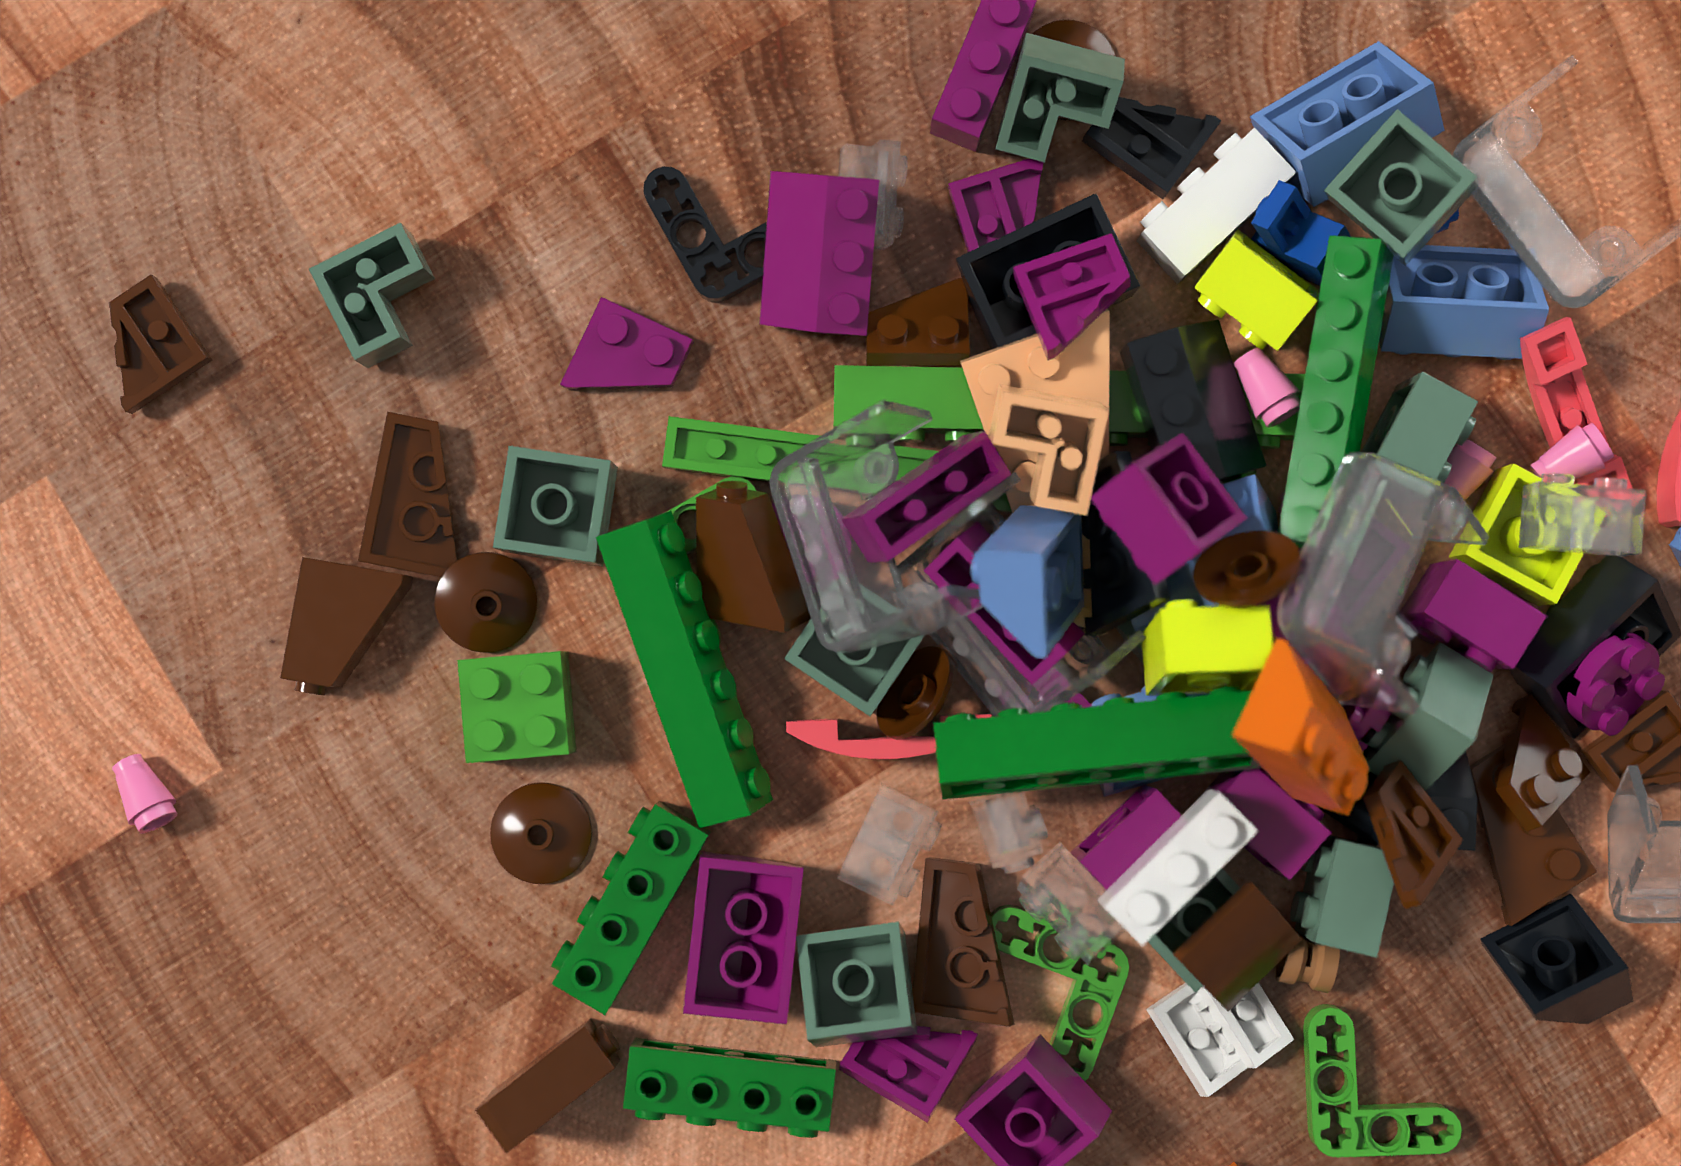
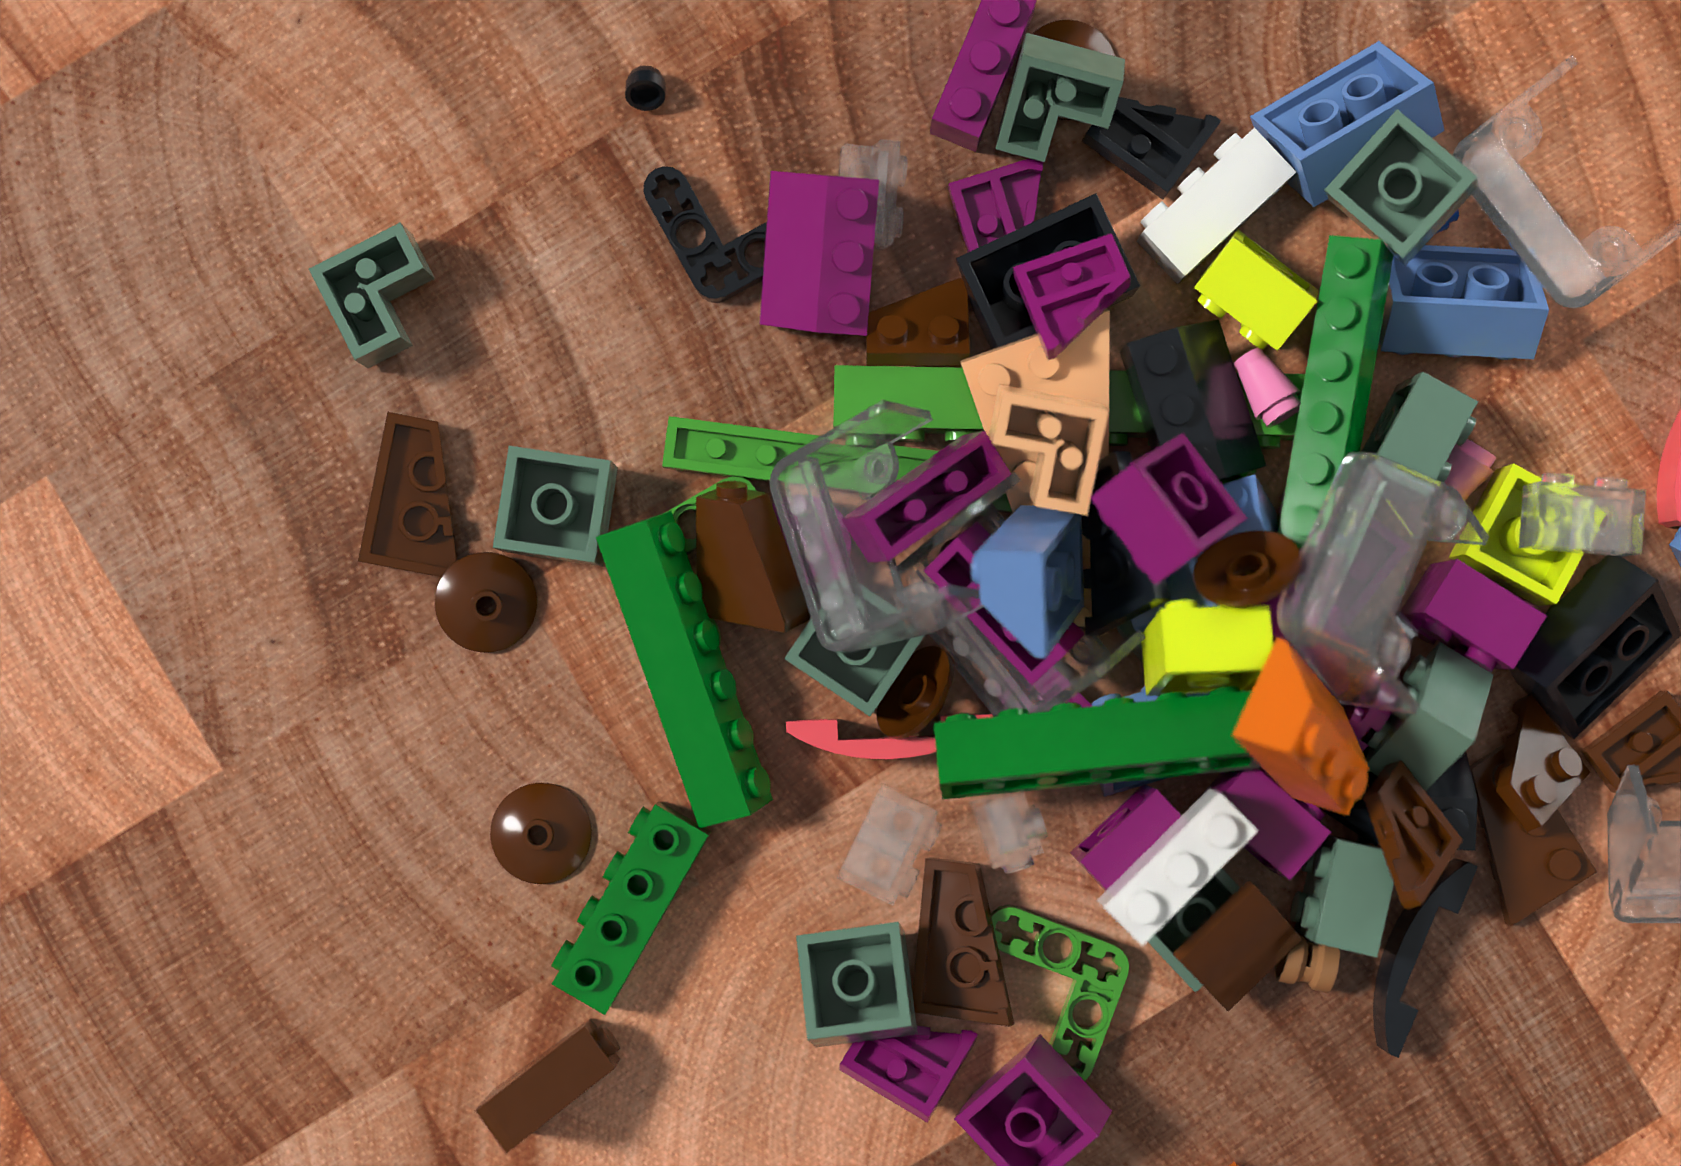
(143, 795): bright pink cone -> none
(152, 343): reddish brown wing -> none
(336, 621): reddish brown slope -> none
(516, 706): bright green brick -> none
(626, 352): magenta wing -> none
(645, 88): none -> black hinge
(729, 1086): green brick -> none
(743, 938): magenta slope -> none
(1067, 899): clear brick -> none
(1218, 1043): white slope -> none
(1294, 232): blue brick -> none
(1360, 1118): bright green beam -> none
(1390, 1014): none -> black slope
(1559, 390): coral slope -> none
(1561, 964): black slope -> none
(1576, 454): bright pink cone -> none
(1615, 683): magenta plate -> none

